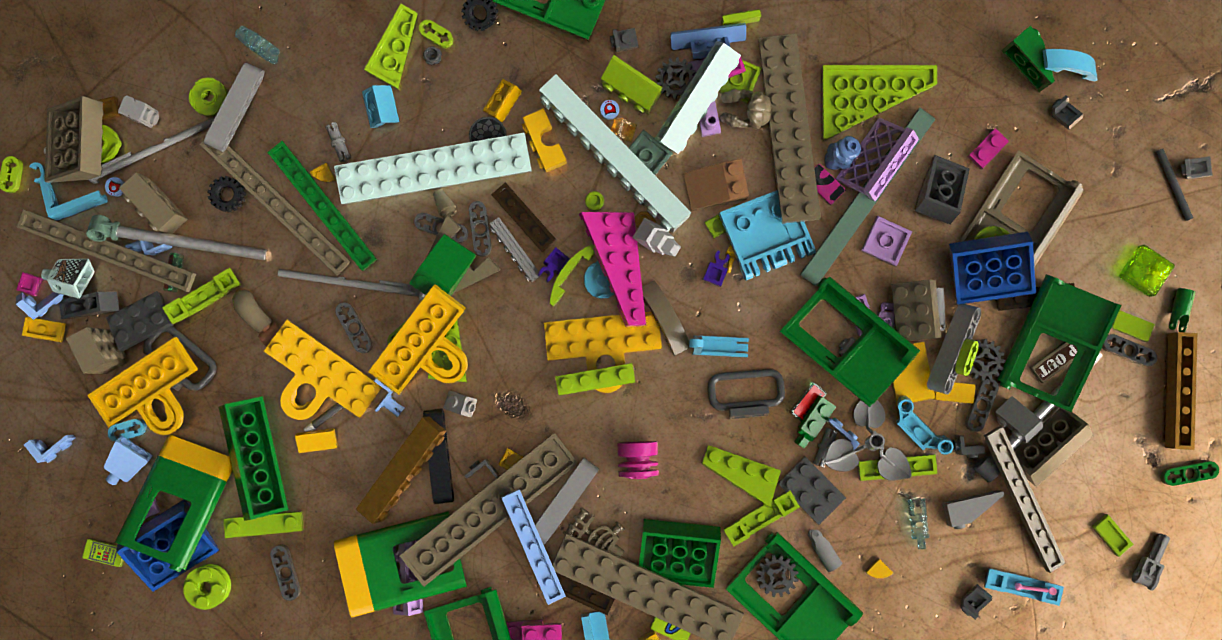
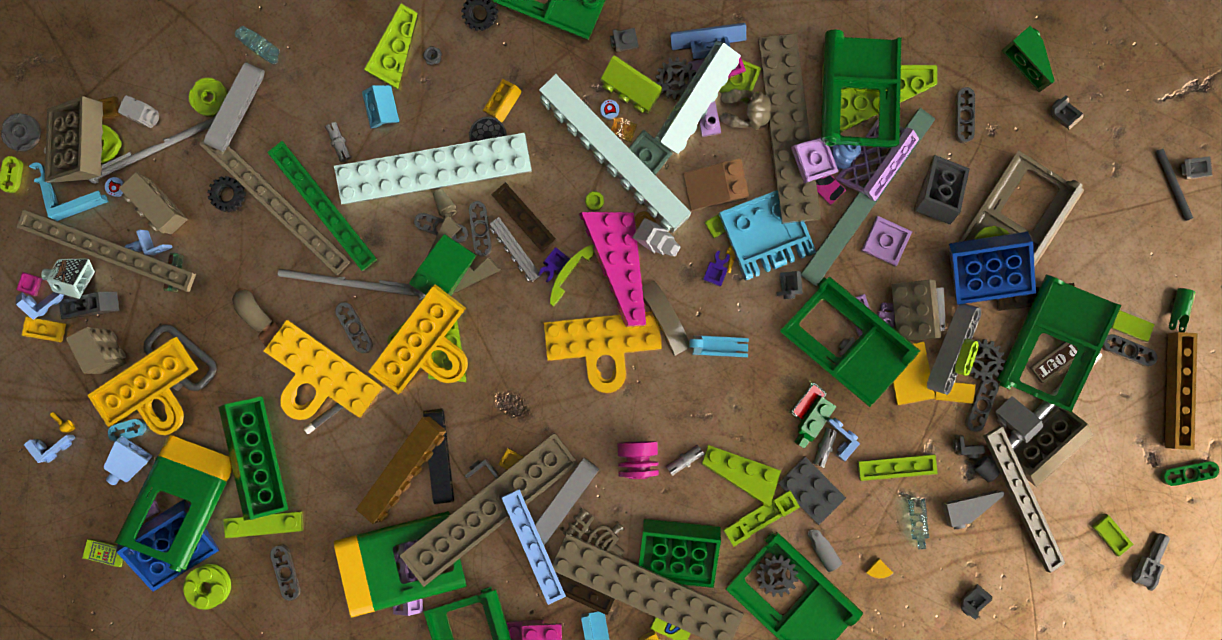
(21, 132): none -> dark grey tile
(66, 426): none -> yellow hand
(102, 227): flat silver piece -> none
(138, 321): dark grey plate -> none
(201, 297): lime slope -> none
(316, 440): yellow tile -> none
(323, 173): yellow tile -> none
(387, 401): light blue bracket -> none
(434, 37): lime beam -> none
(460, 404): light grey bracket -> none
(549, 156): yellow arch -> none
(595, 379): lime brick -> none
(596, 282): medium azure tile -> none
(685, 460): none -> light grey pin
(741, 17): lime tile -> none
(747, 408): dark grey bar -> none
(791, 284): none -> dark grey bracket
(814, 160): none -> lavender tile
(842, 457): light grey plant -> none
(861, 65): none -> green piece
(918, 430): medium azure plate -> none
(958, 120): none -> dark grey beam
(988, 148): dark pink plate -> none
(1005, 582): medium azure slope -> none
(1051, 590): bright pink hinge -> none
(1072, 61): medium azure slope -> none
(1136, 275): clear neon green brick -> none

